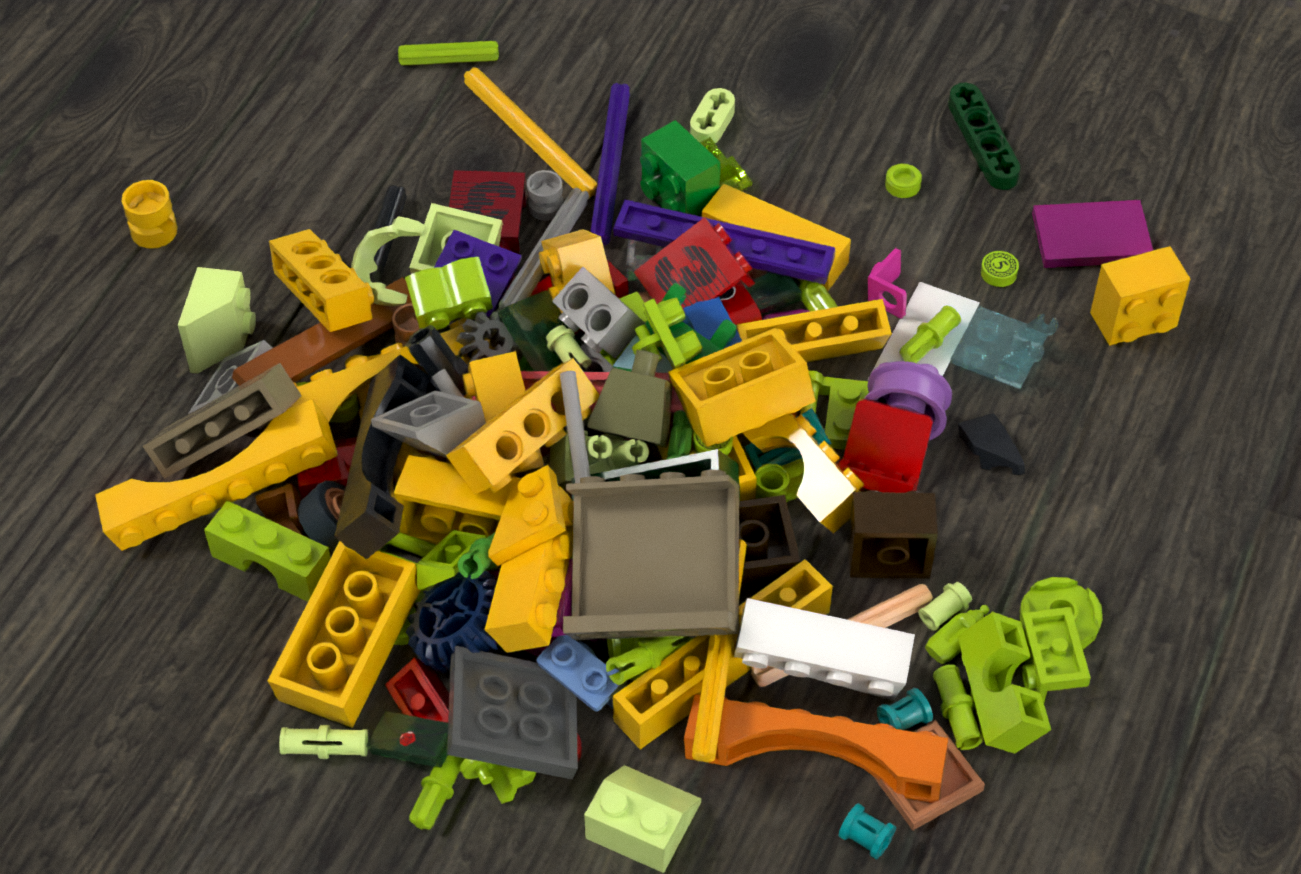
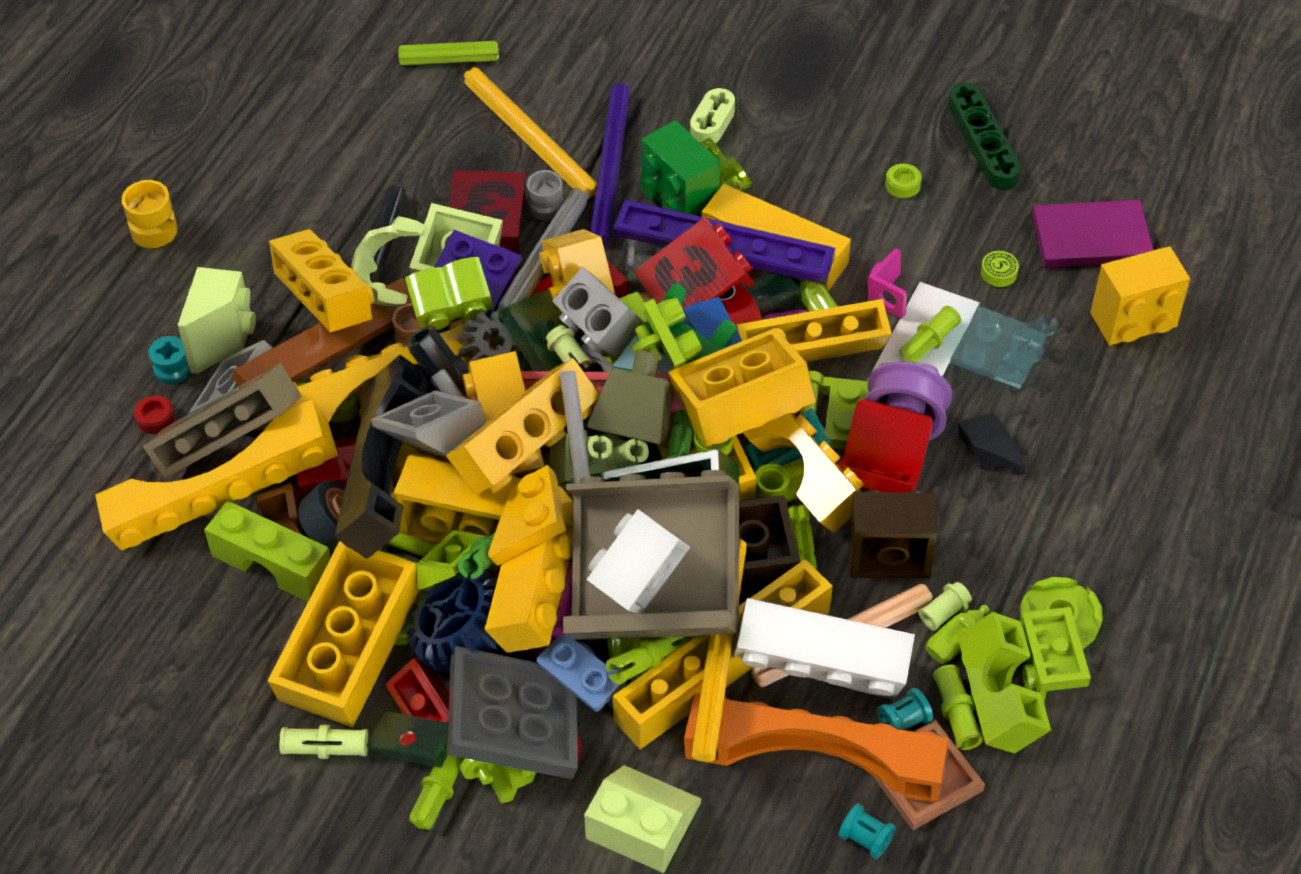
(154, 414): none -> red tile
(172, 369): none -> teal wheel
(636, 562): none -> white brick
(803, 533): none -> lime axle

